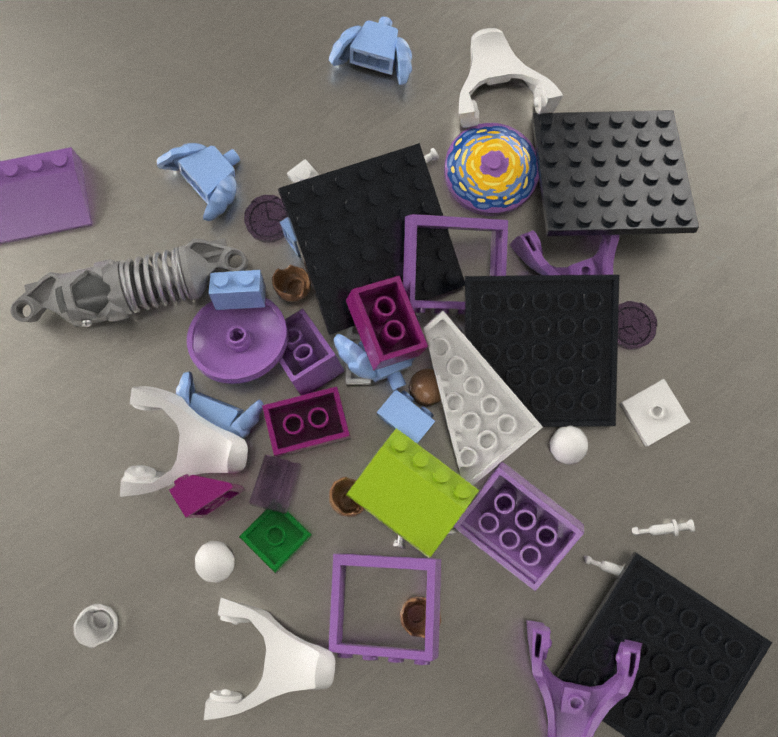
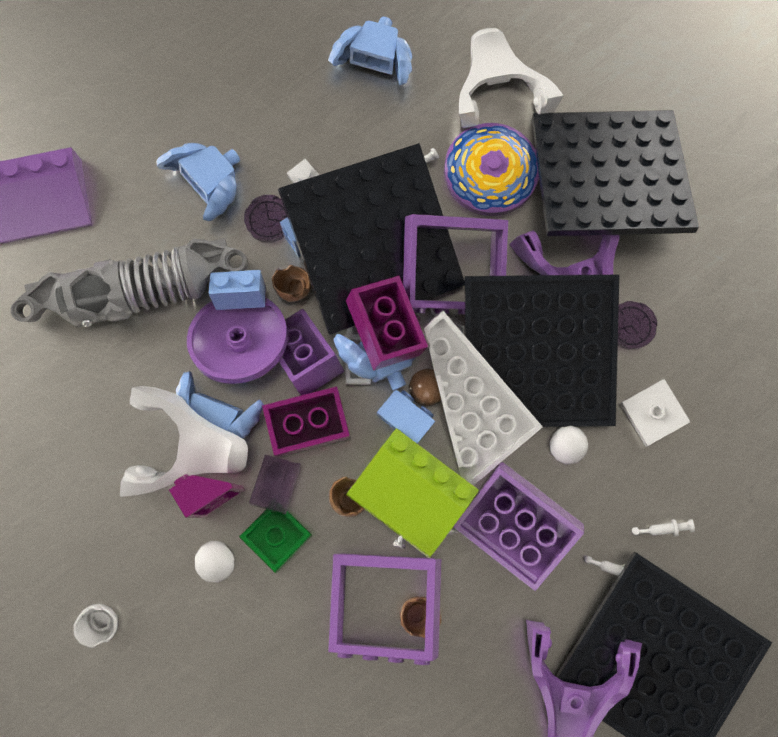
(288, 664): white animal -> none

